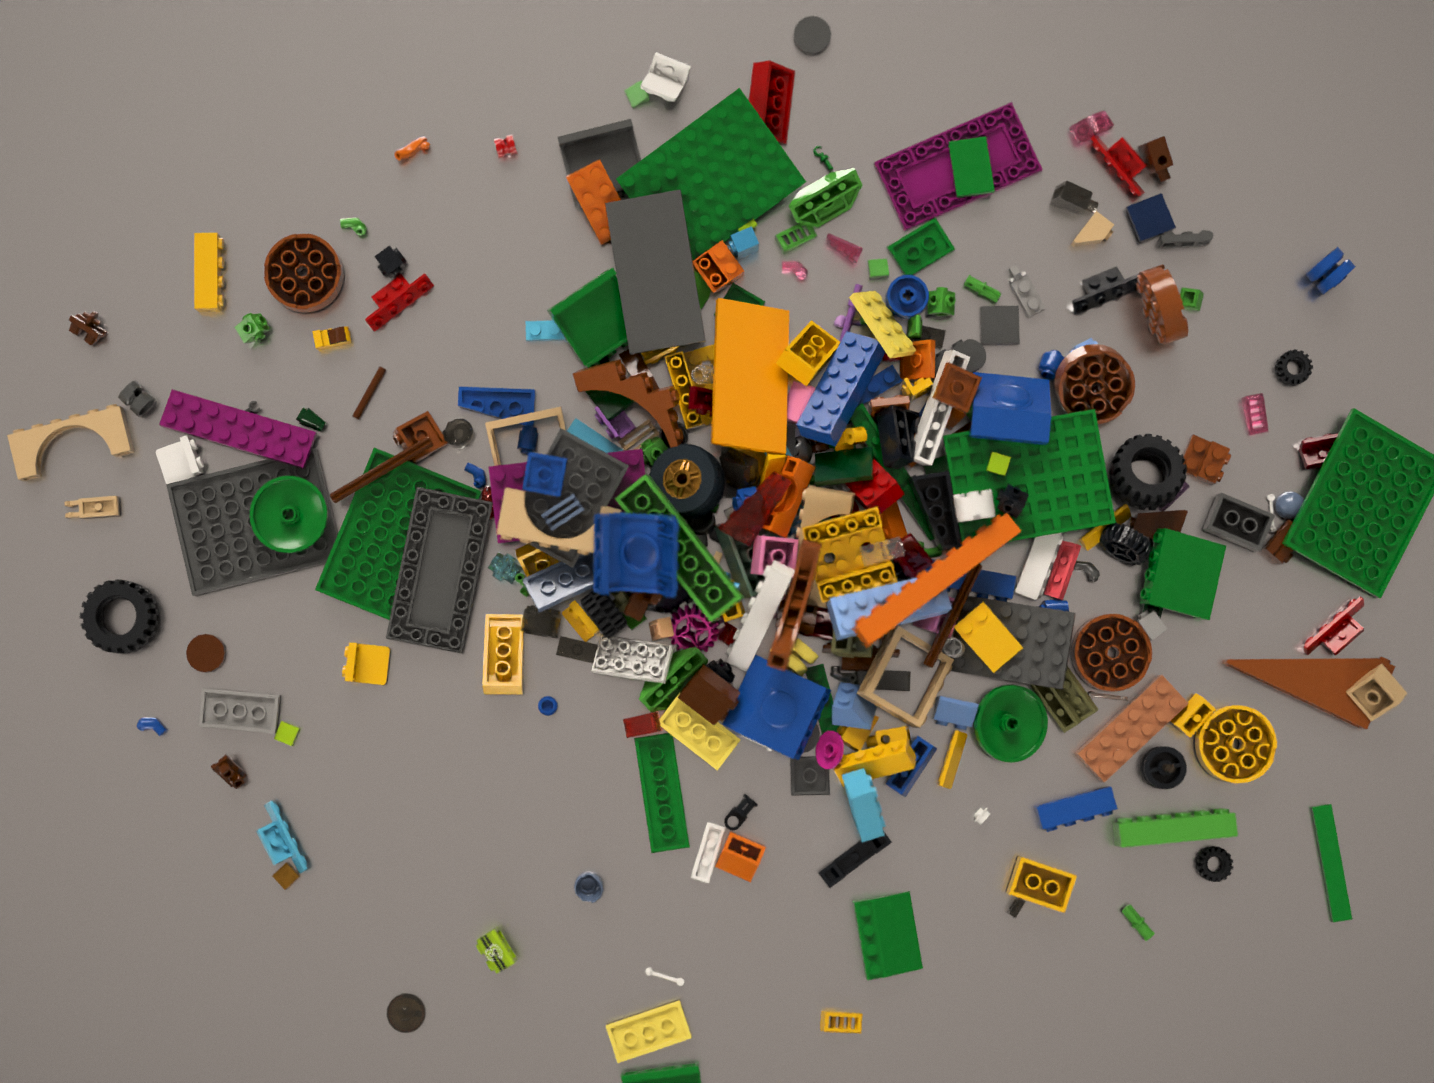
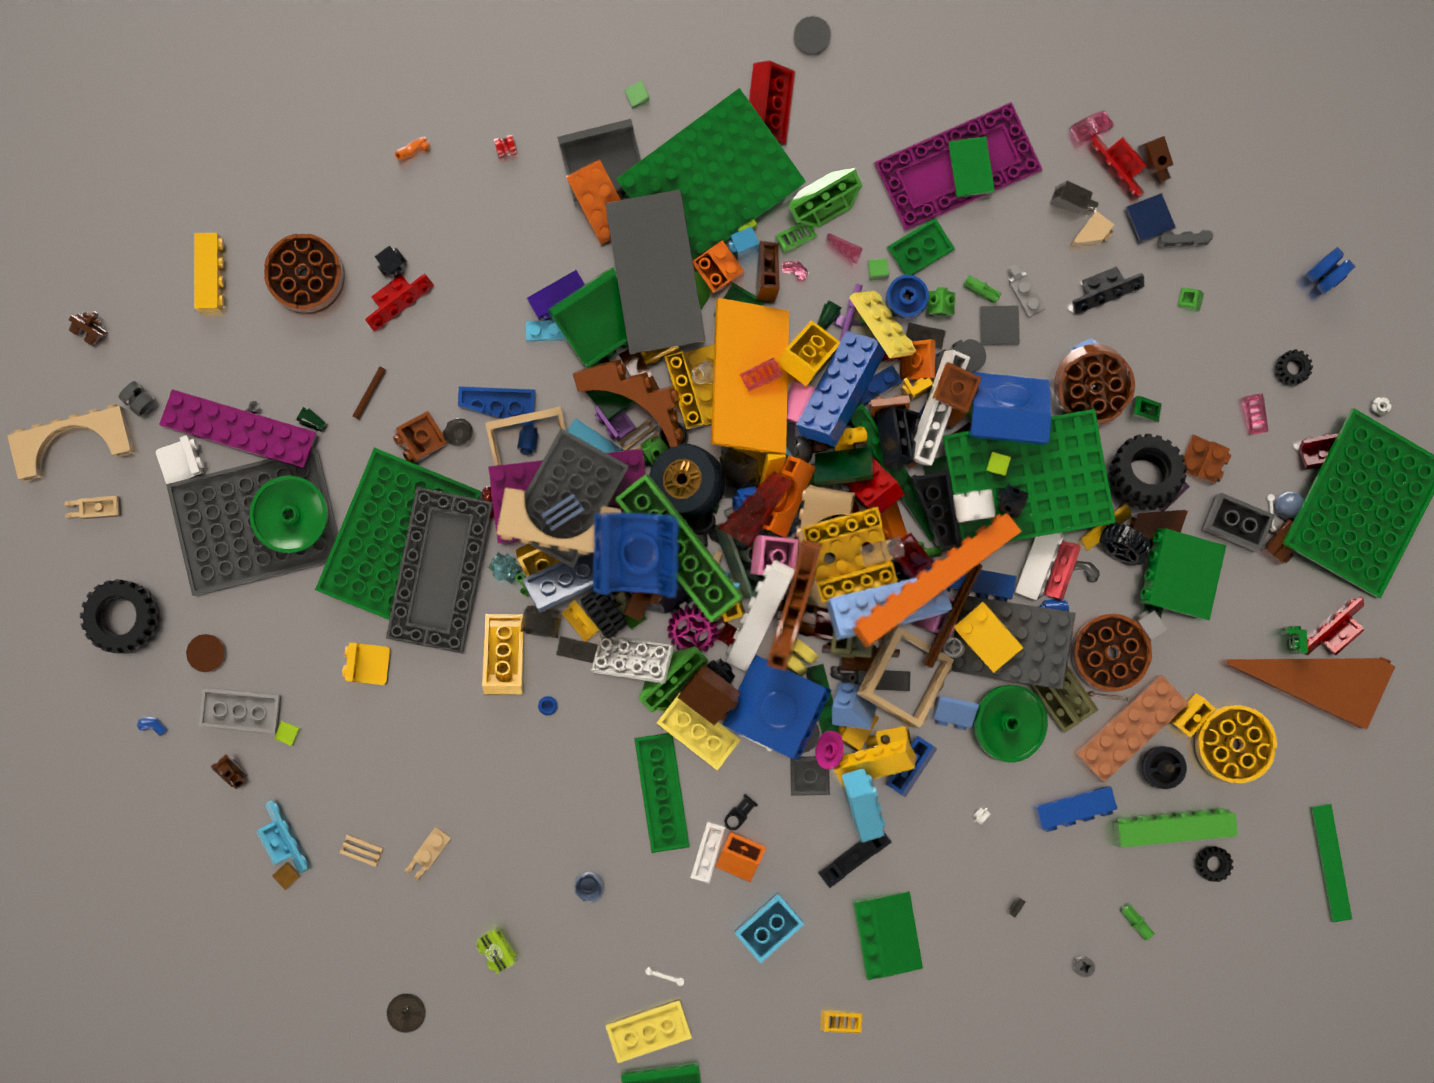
(252, 327): bright green brick -> none
(331, 337): yellow leg -> none
(345, 845): none -> tan tile
(354, 223): bright green arm -> none
(381, 469): reddish brown axle -> none
(429, 852): none -> tan hinge
(478, 475): blue arm -> none
(544, 474): blue tile -> none
(554, 293): none -> dark purple brick
(642, 724): clear red tile -> none
(661, 628): light nougat slope -> none
(666, 77): white bracket -> none
(700, 400): dark red bracket -> none
(767, 272): none -> reddish brown slope
(769, 363): none -> slope
(769, 928): none -> medium azure brick
(824, 158): green hand -> none
(829, 314): none -> dark green cone
(915, 327): bright green slope -> none
(952, 759): yellow slope -> none
(1041, 884): yellow brick -> none
(1049, 363): blue head -> none
(1080, 966): none -> flat silver wheel
(1145, 409): none -> green slope
(1162, 304): dark orange brick -> none
(1298, 643): none -> green bracket
(1377, 692): tan slope -> none
(1381, 401): none -> white plate

